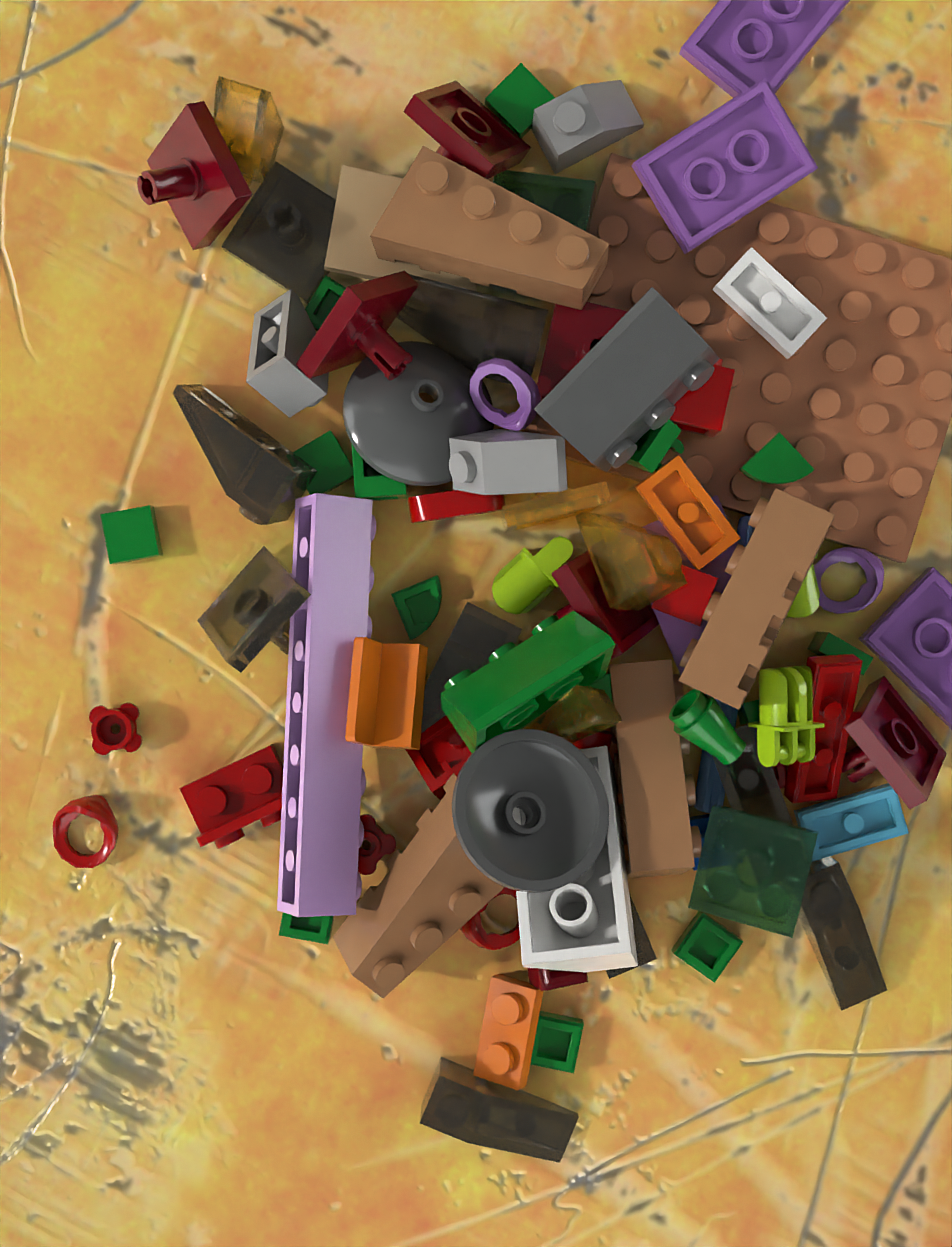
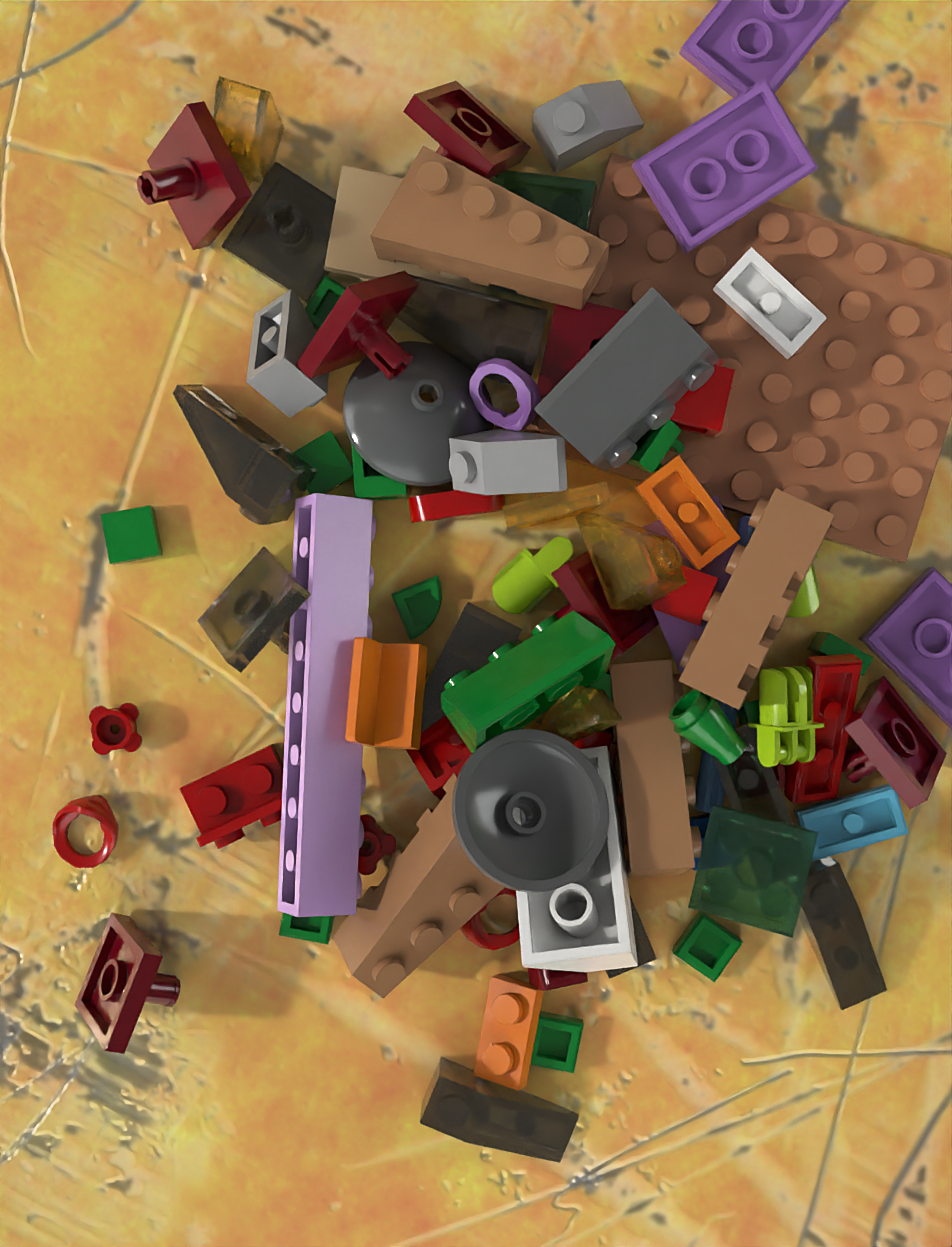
(121, 982): none -> dark red tile
(517, 98): green tile -> none
(777, 463): green tile -> none
(868, 591): medium lavender piece -> none

